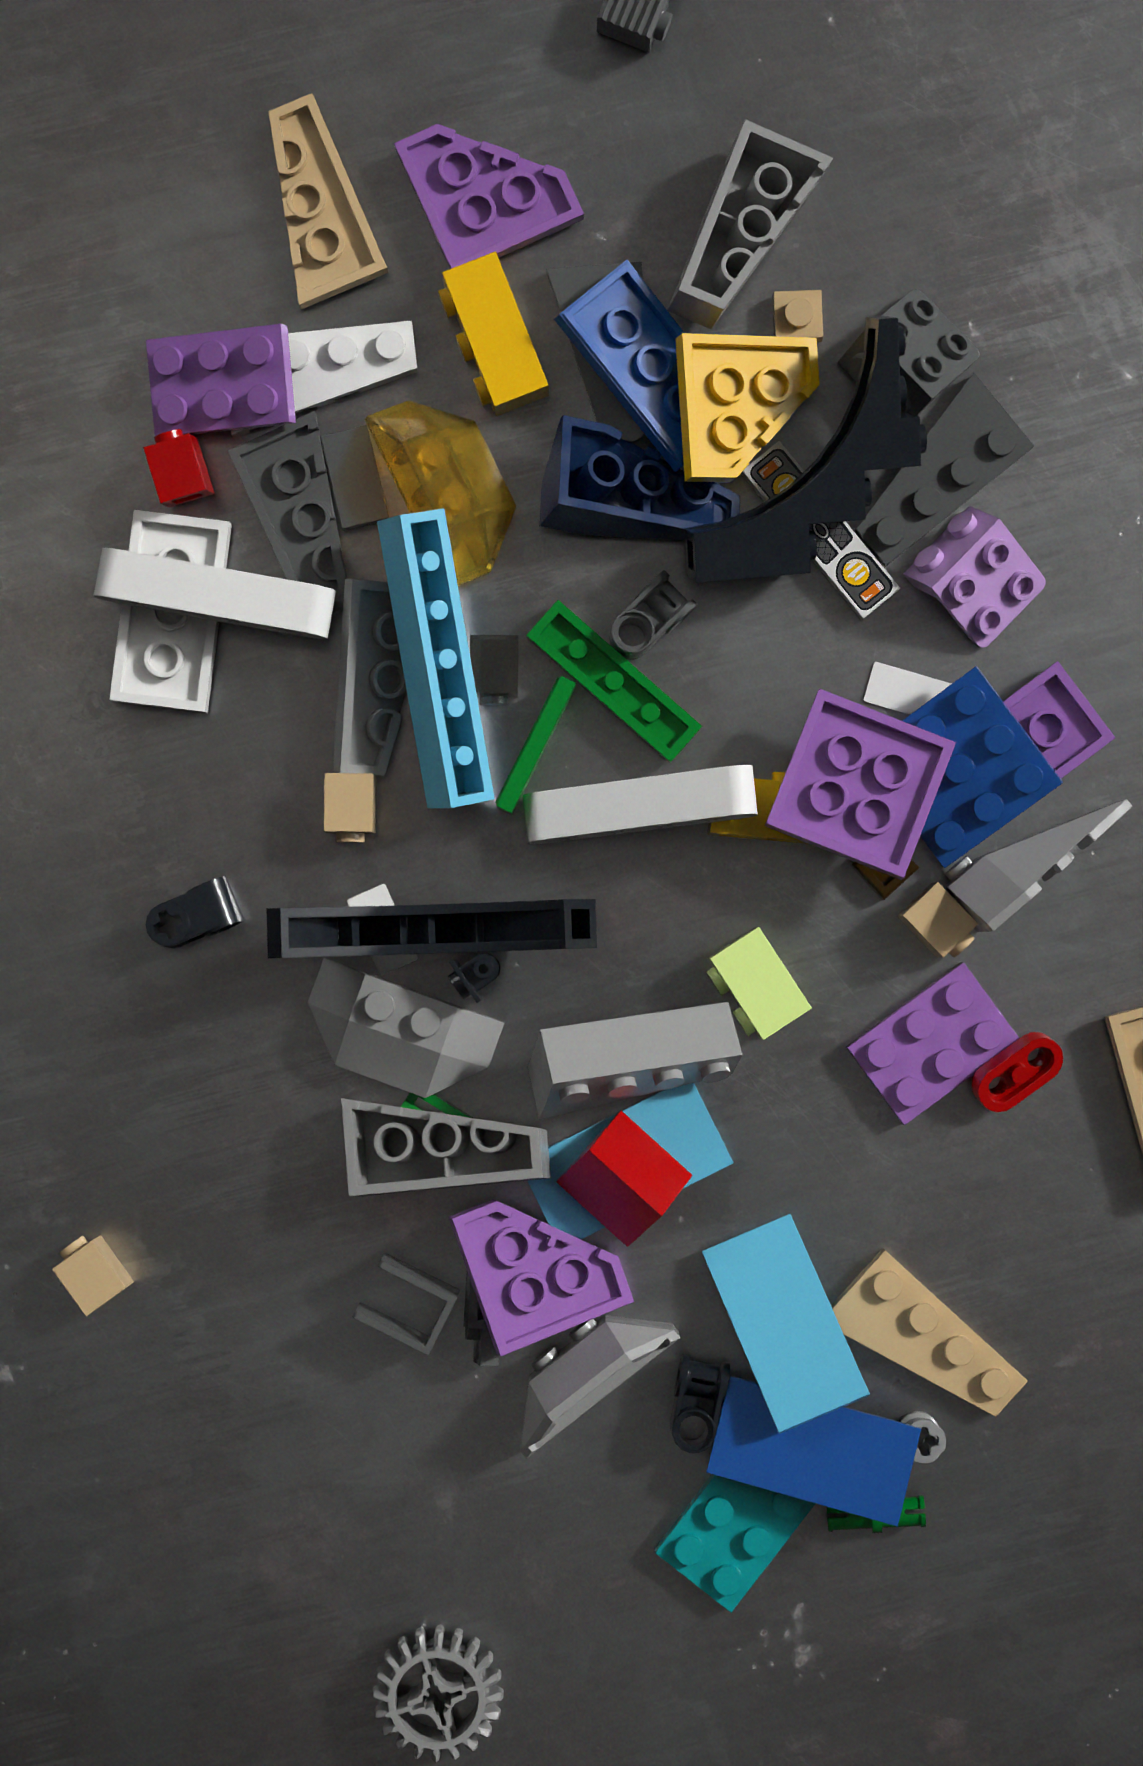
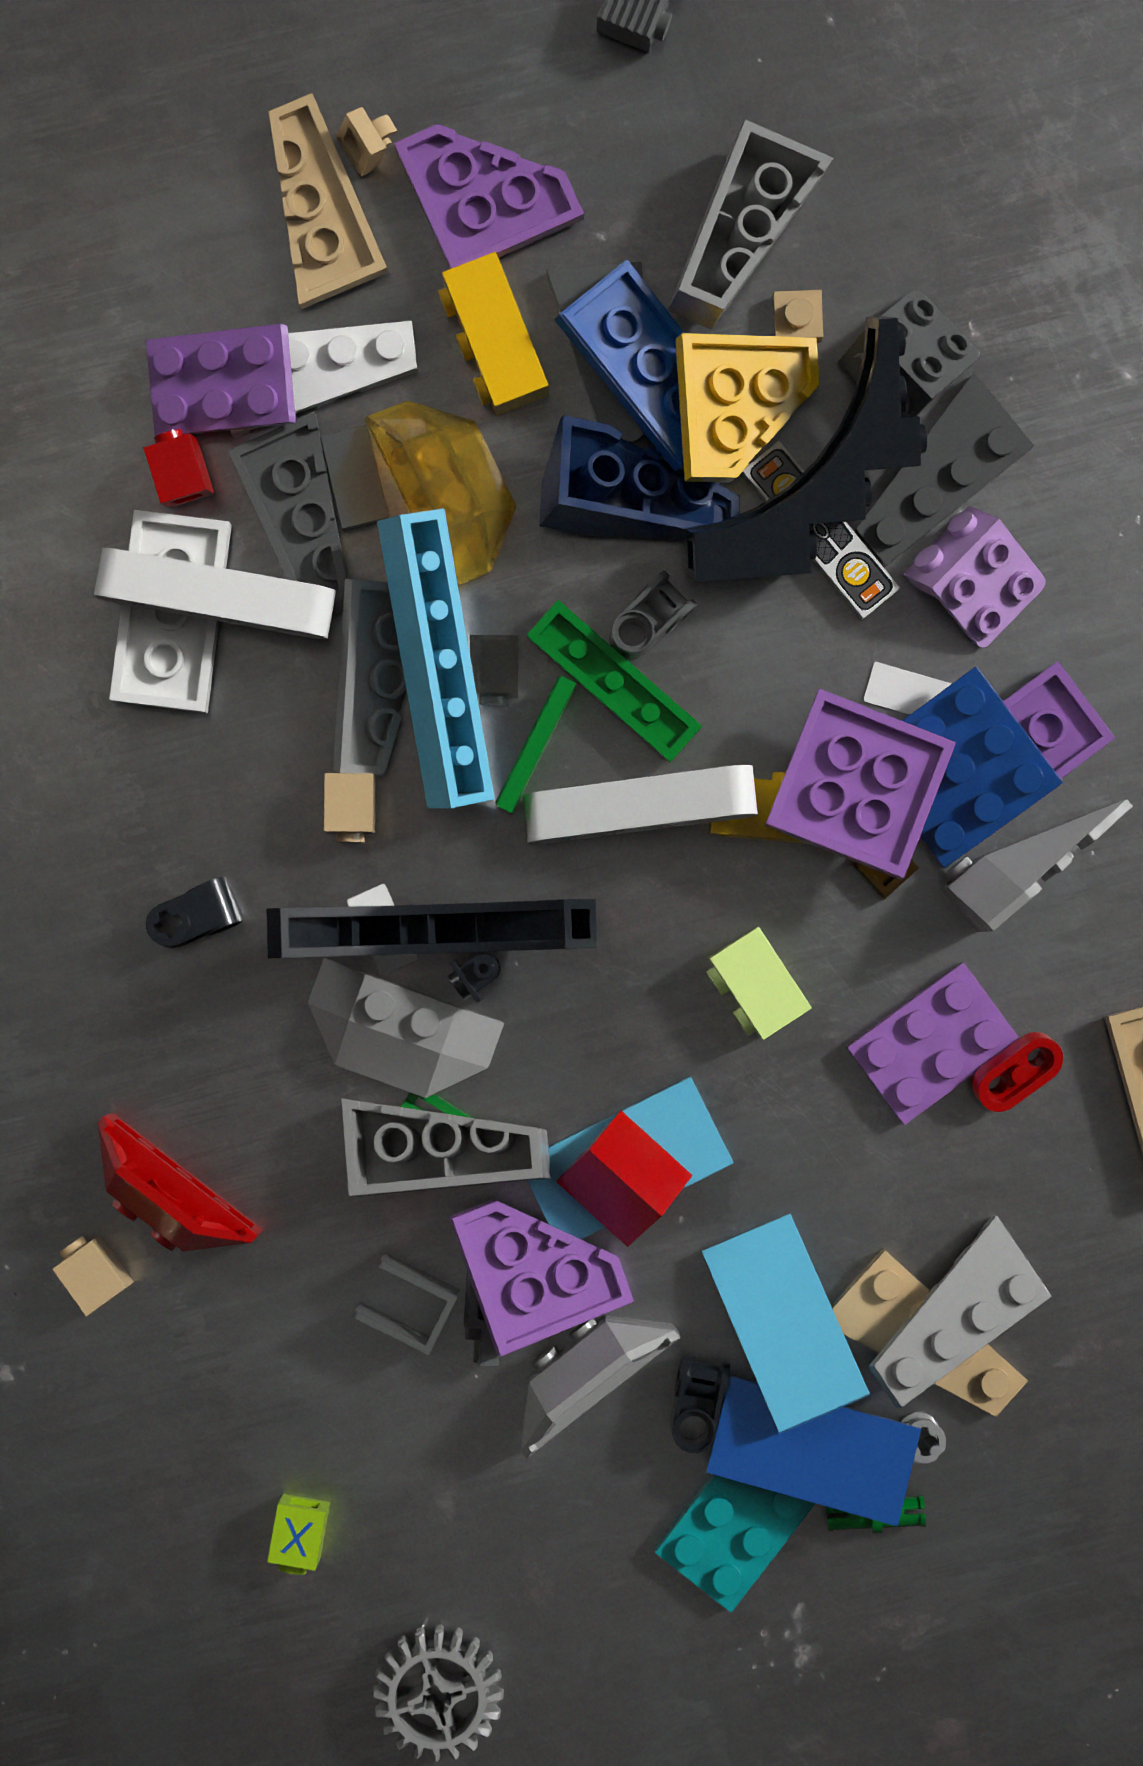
(166, 1194): none -> red wedge
(298, 1534): none -> lime brick
(365, 140): none -> tan tile
(631, 1057): light grey wedge -> none
(939, 921): tan brick -> none
(968, 1309): none -> light grey wing

